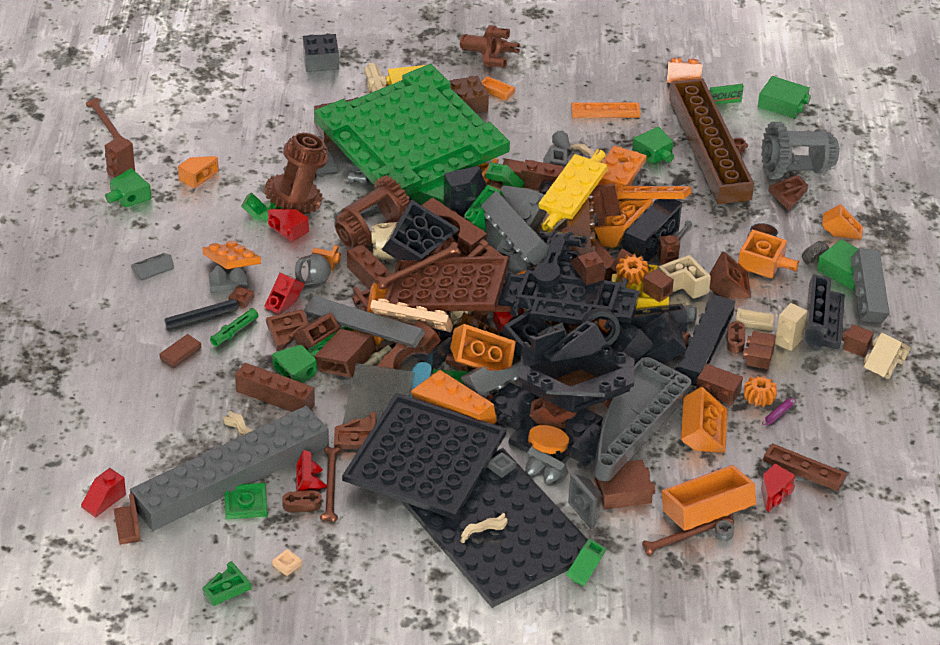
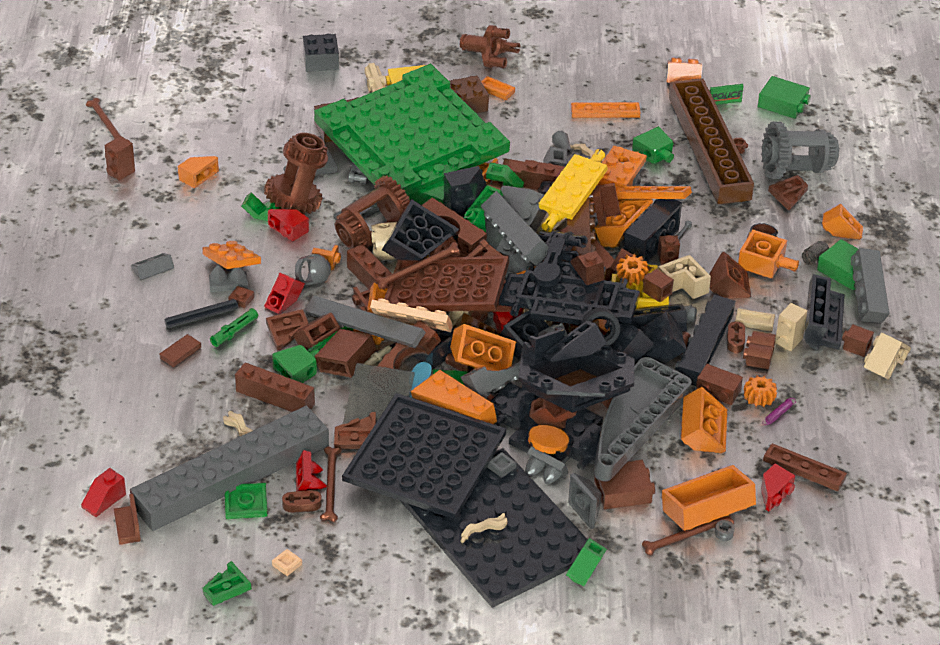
(128, 189): green torso -> none

